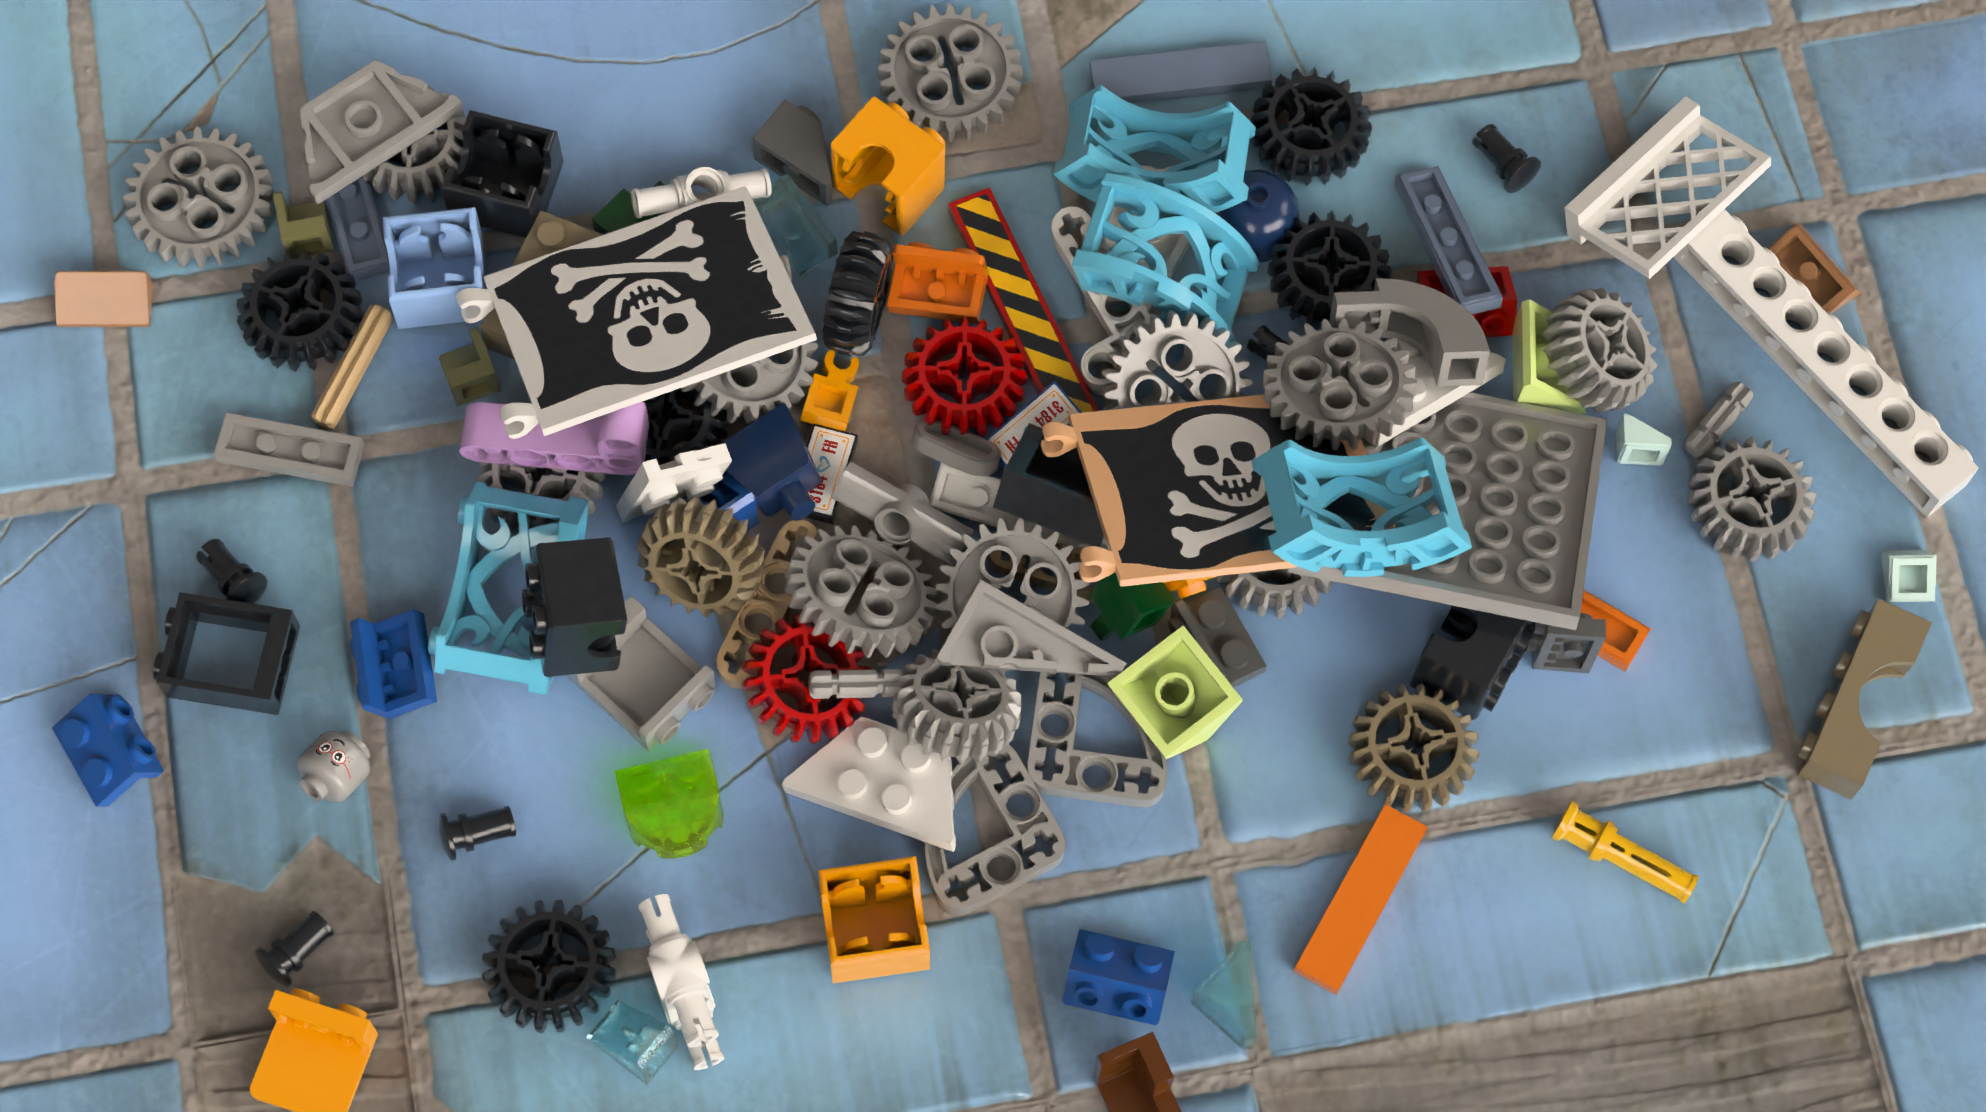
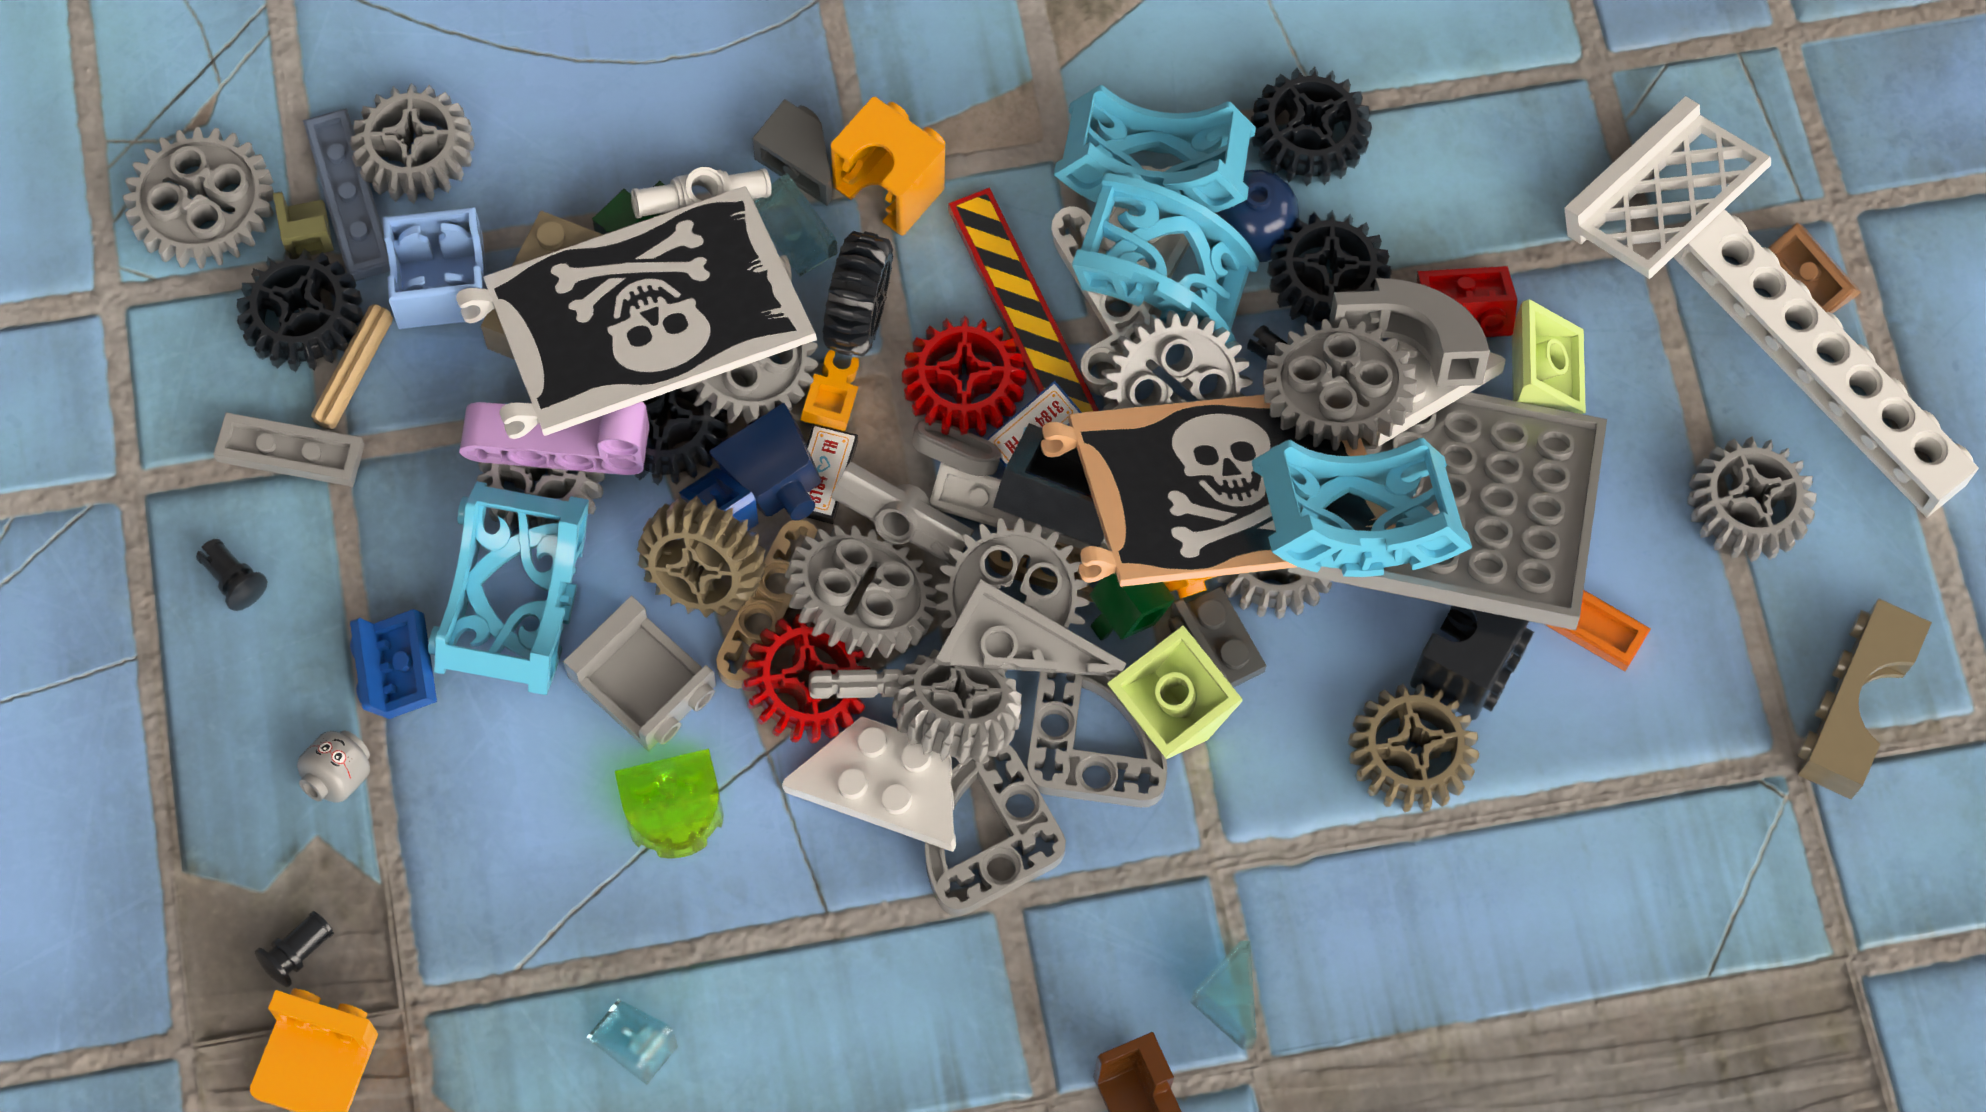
(103, 298): slope -> none
(106, 746): blue bracket -> none
(274, 664): black window -> none
(366, 124): light grey wing -> none
(470, 371): olive panel -> none
(475, 829): black pin -> none
(504, 172): black piece -> none
(569, 969): black gear -> none
(574, 606): black piece -> none
(681, 981): white piece -> none
(688, 475): white wing -> none
(874, 919): light orange piece -> none
(937, 282): orange bracket -> none
(990, 64): light grey gear -> none
(1118, 977): blue bracket -> none
(1184, 72): sand blue tile -> none
(1360, 899): orange tile -> none
(1448, 240): sand blue tile -> none
(1509, 162): black pin -> none
(1565, 648): dark grey bracket -> none
(1597, 840): yellow pin -> none
(1599, 350): light grey gear -> none
(1640, 443): light aqua slope -> none
(1718, 420): light grey axle -> none
(1909, 575): light aqua slope -> none

